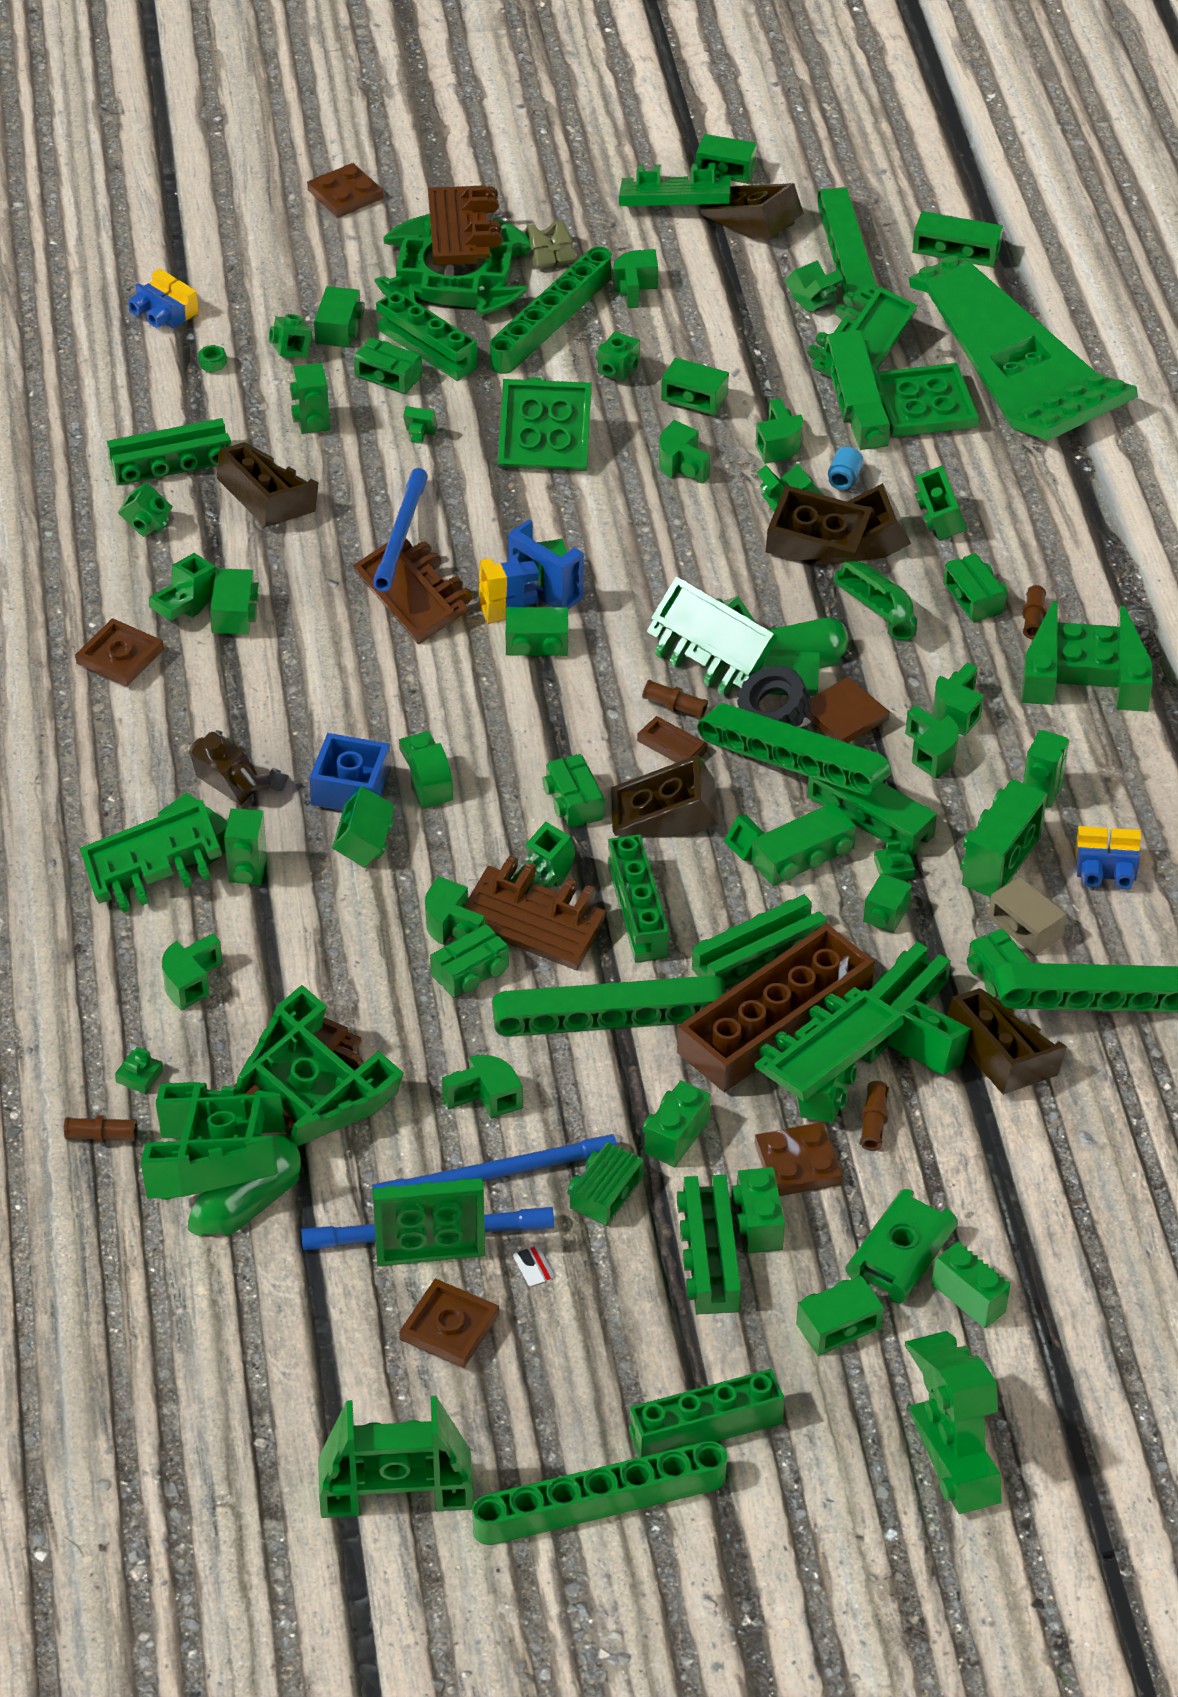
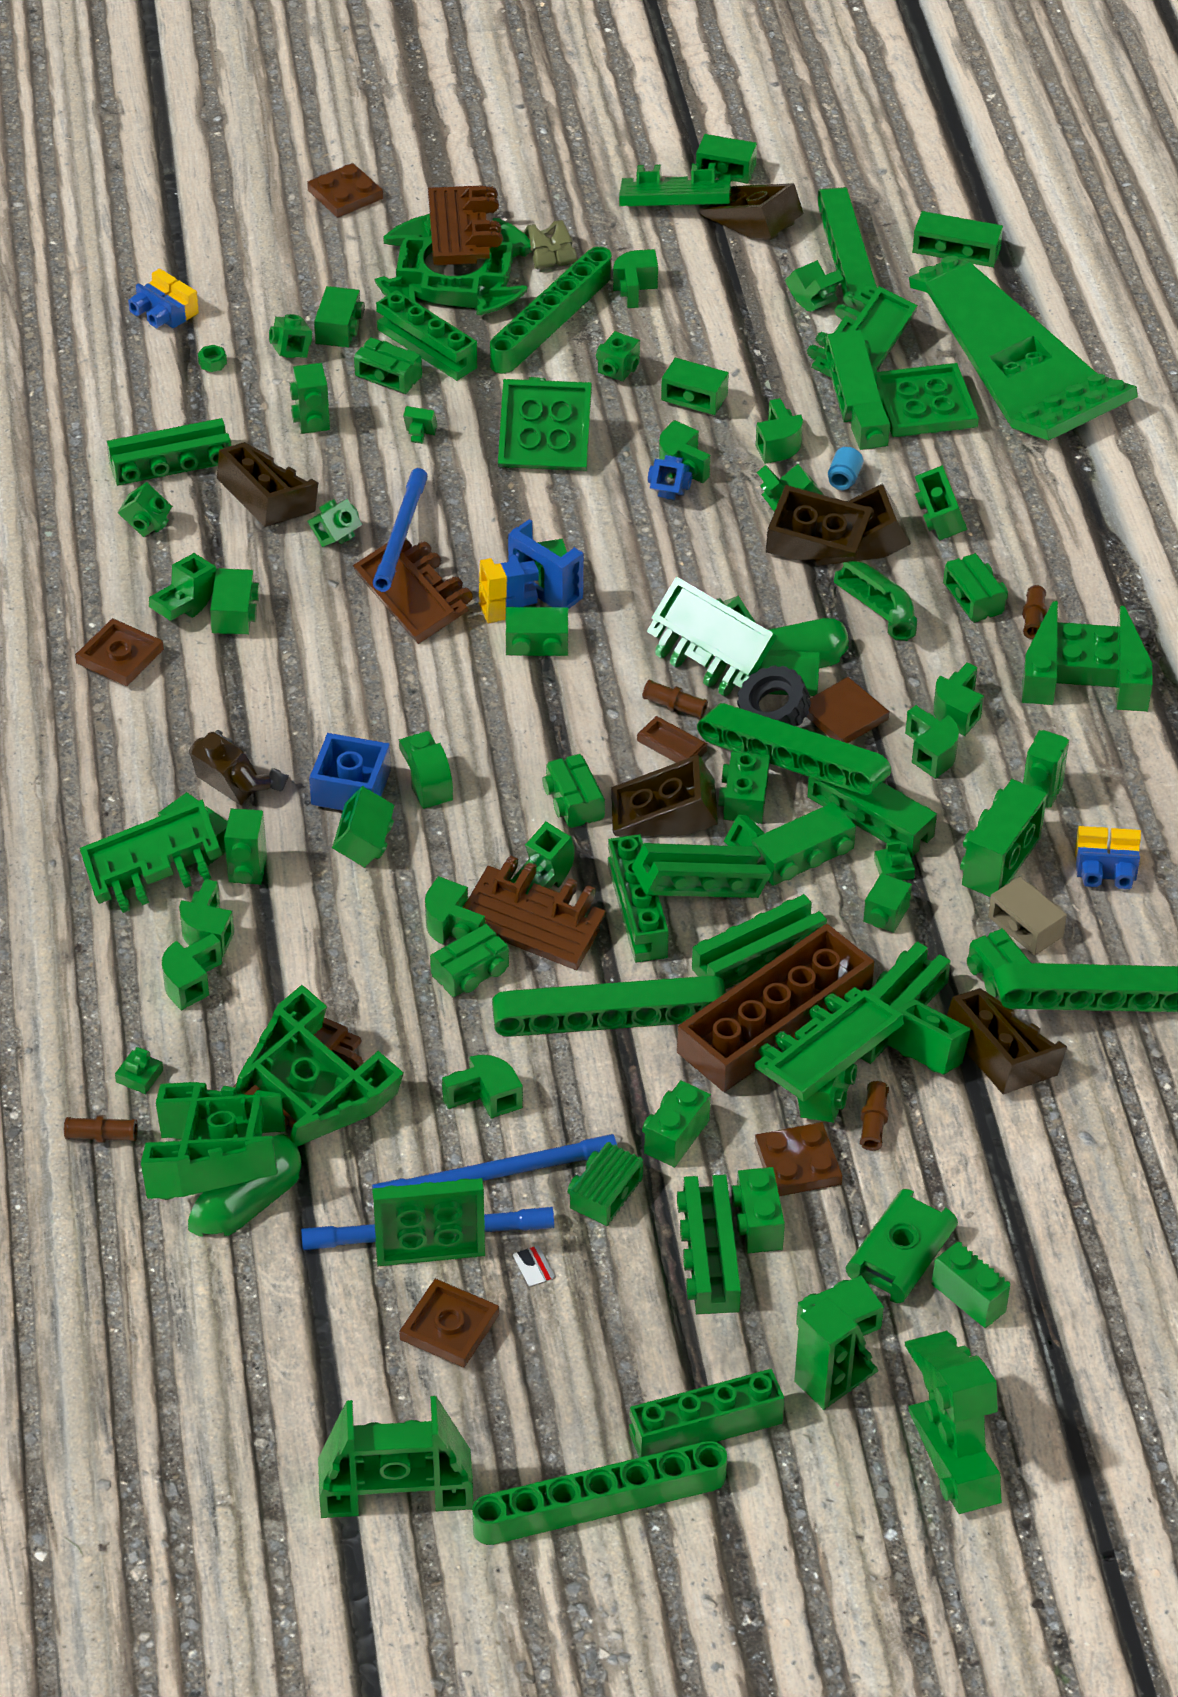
(204, 917): none -> green brick
(335, 522): none -> green brick
(662, 469): none -> blue brick
(700, 870): none -> green brick
(745, 787): none -> green brick
(830, 1353): none -> green wedge

